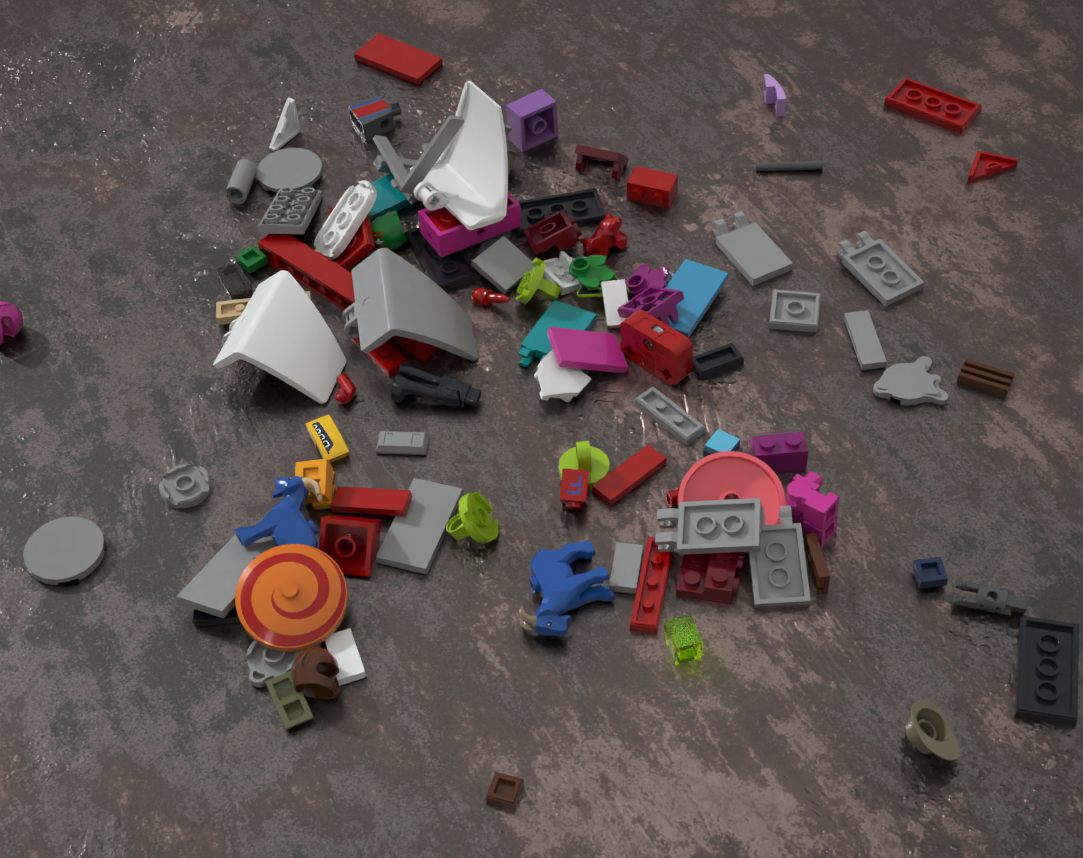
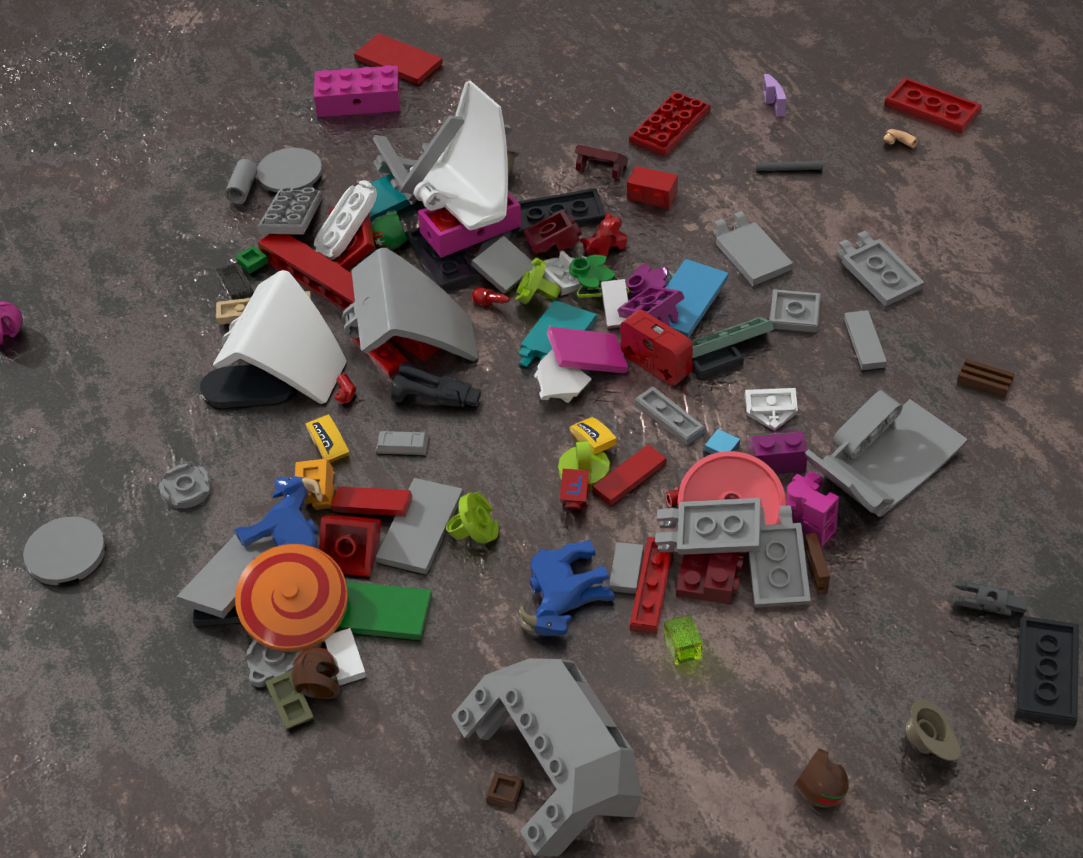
(243, 387): none -> black tile
(287, 126): white tile -> none
(357, 91): none -> dark pink brick
(373, 116): dark grey torso -> none
(386, 610): none -> green tile
(532, 120): medium lavender brick -> none
(569, 737): none -> light grey wedge
(596, 433): none -> yellow slope
(669, 123): none -> red tile
(731, 336): none -> sand green tile
(771, 406): none -> white slope
(823, 781): none -> reddish brown helmet
(887, 452): none -> light grey beam
(901, 136): none -> light nougat arm
(911, 383): light grey tile -> none
(930, 572): dark blue plate -> none
(988, 164): red tile -> none

